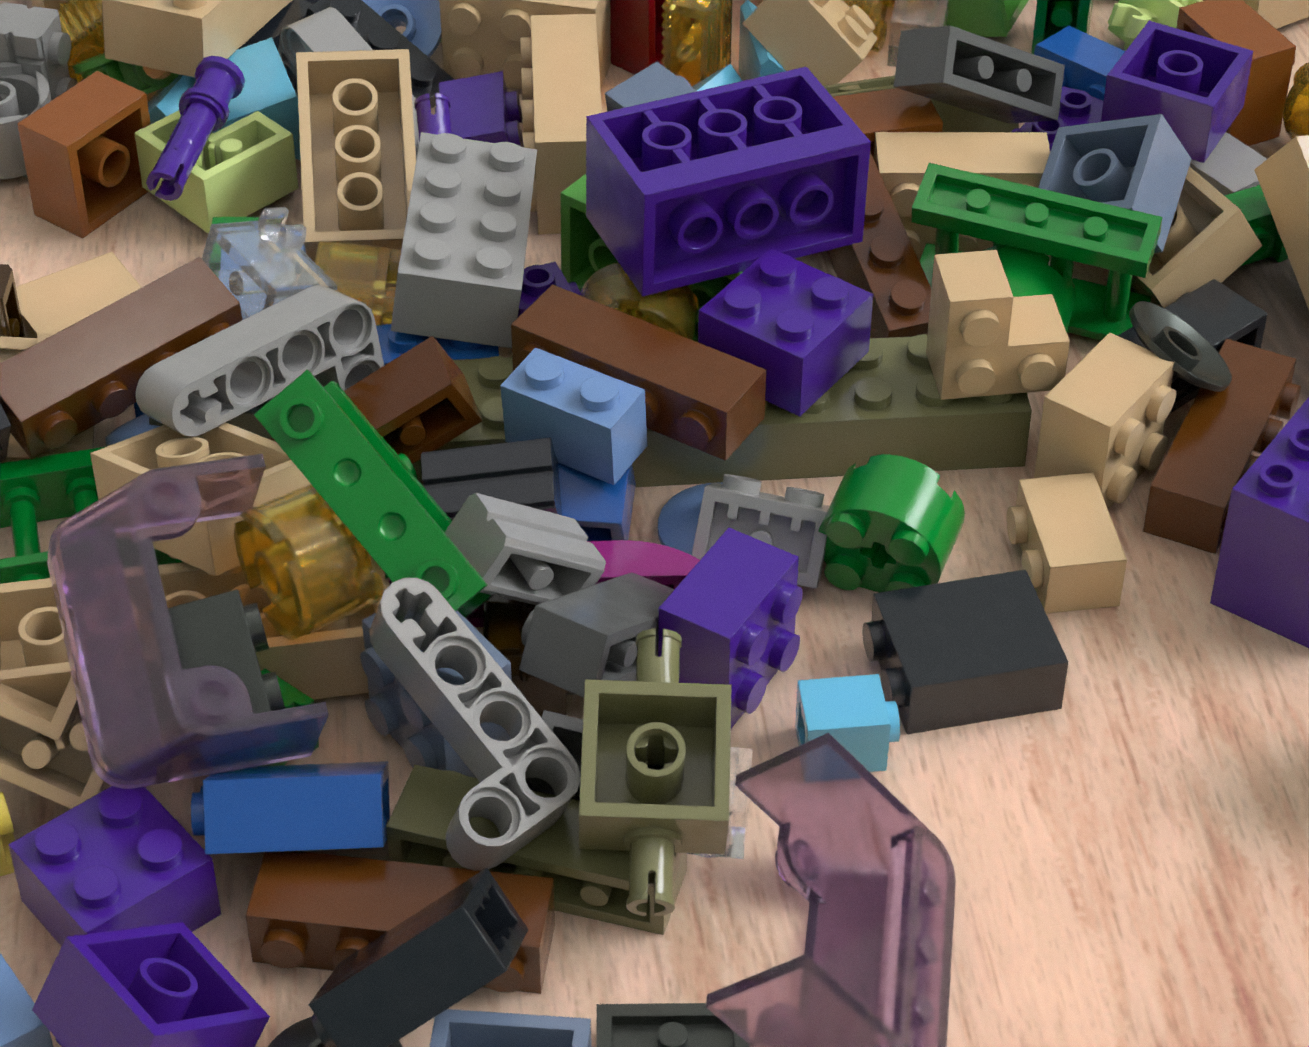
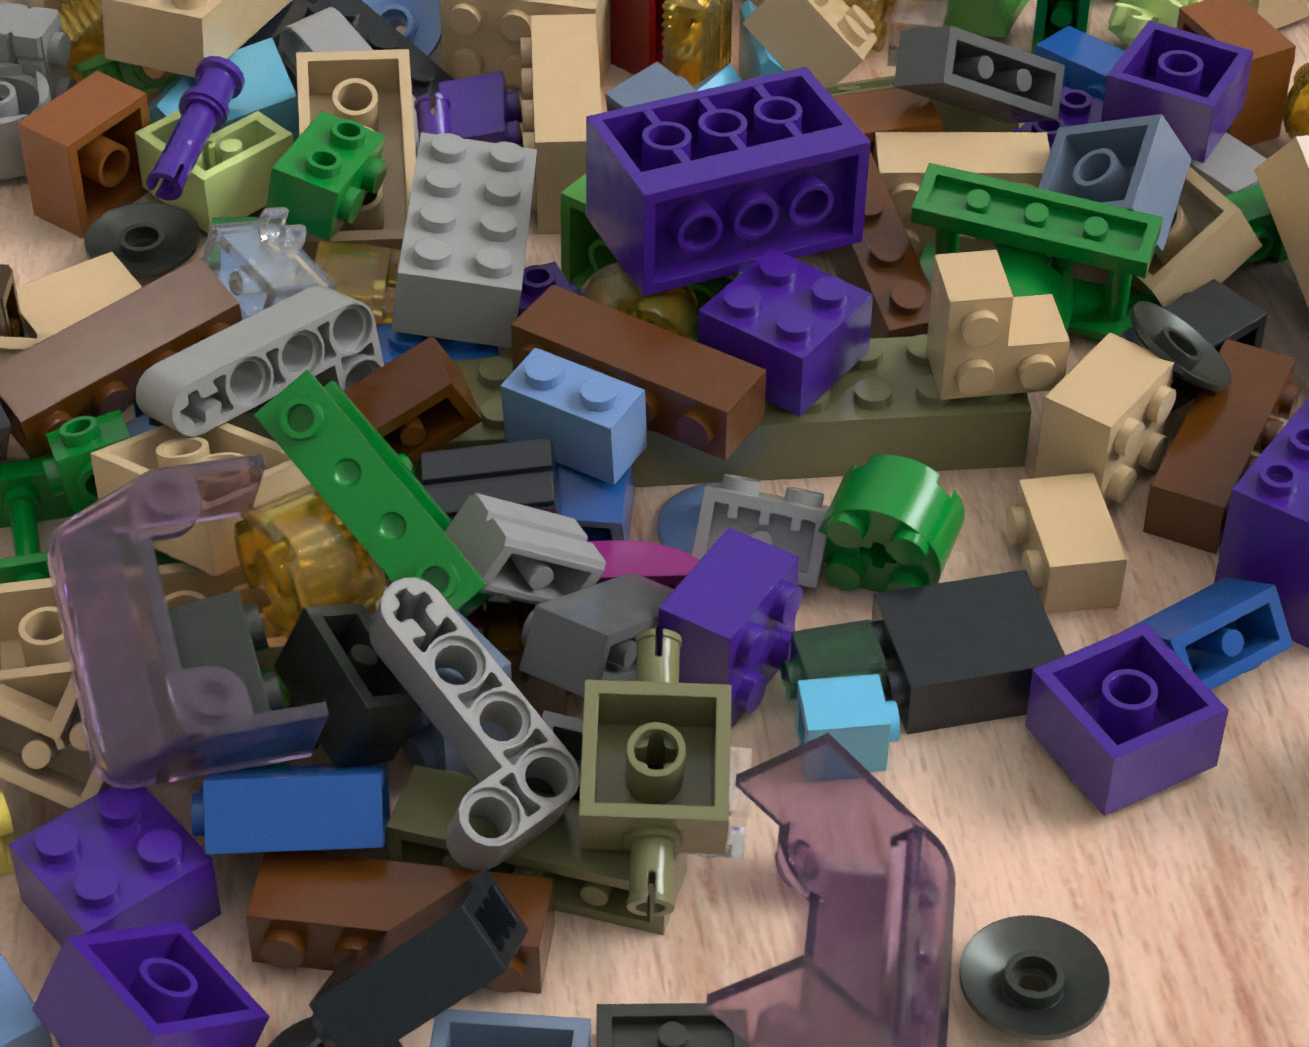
(71, 465): none -> green brick
(144, 237): none -> pearl dark grey dish
(328, 174): none -> green brick
(336, 664): none -> pearl dark grey brick
(833, 653): none -> clear green brick
(1038, 956): none -> pearl dark grey dish
(1125, 718): none -> dark purple brick
(1224, 629): none -> blue brick

